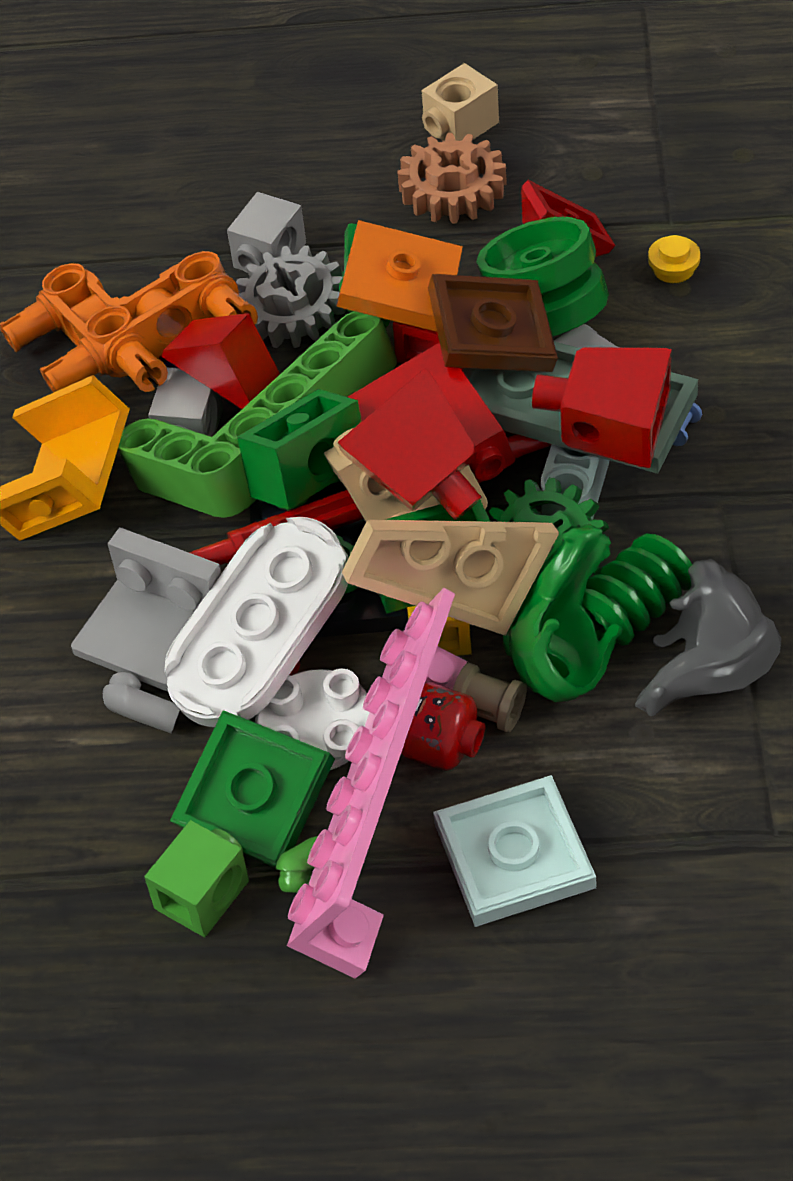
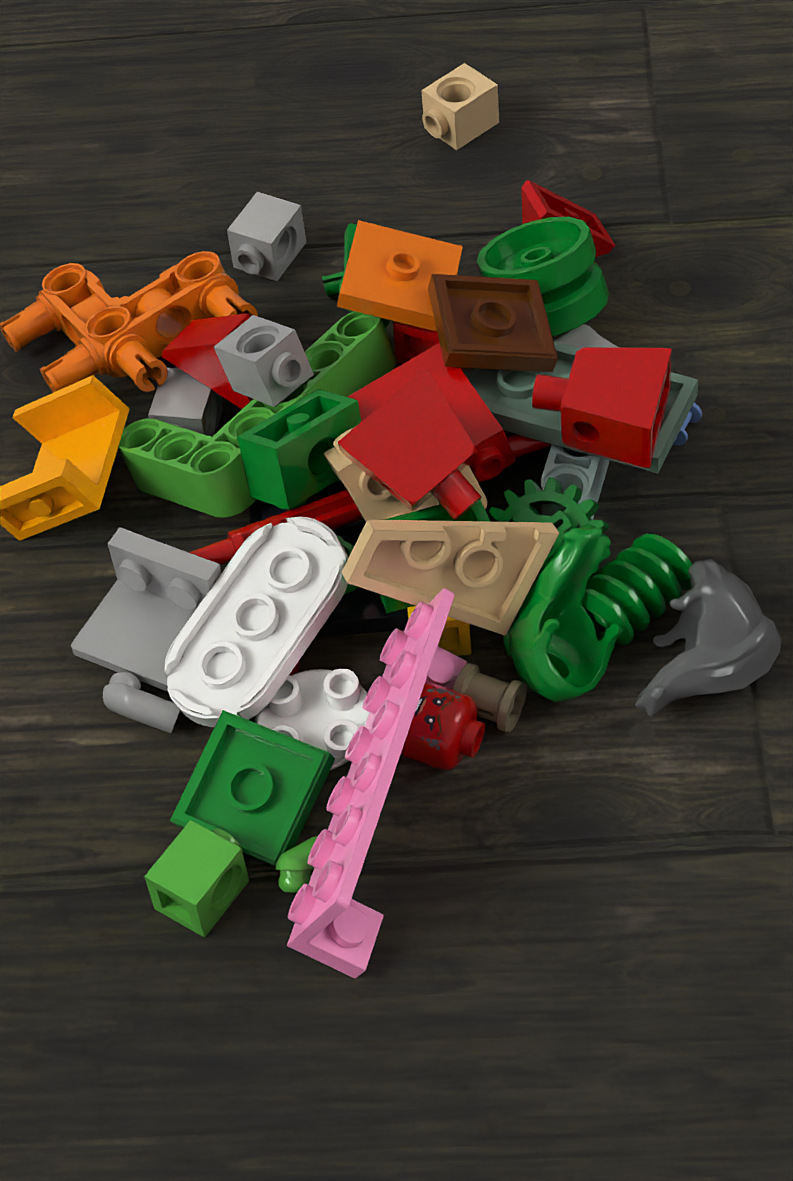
(264, 360): none -> light grey brick
(293, 294): light grey gear -> none
(452, 178): nougat gear -> none
(514, 850): light aqua plate -> none
(674, 258): yellow plate -> none

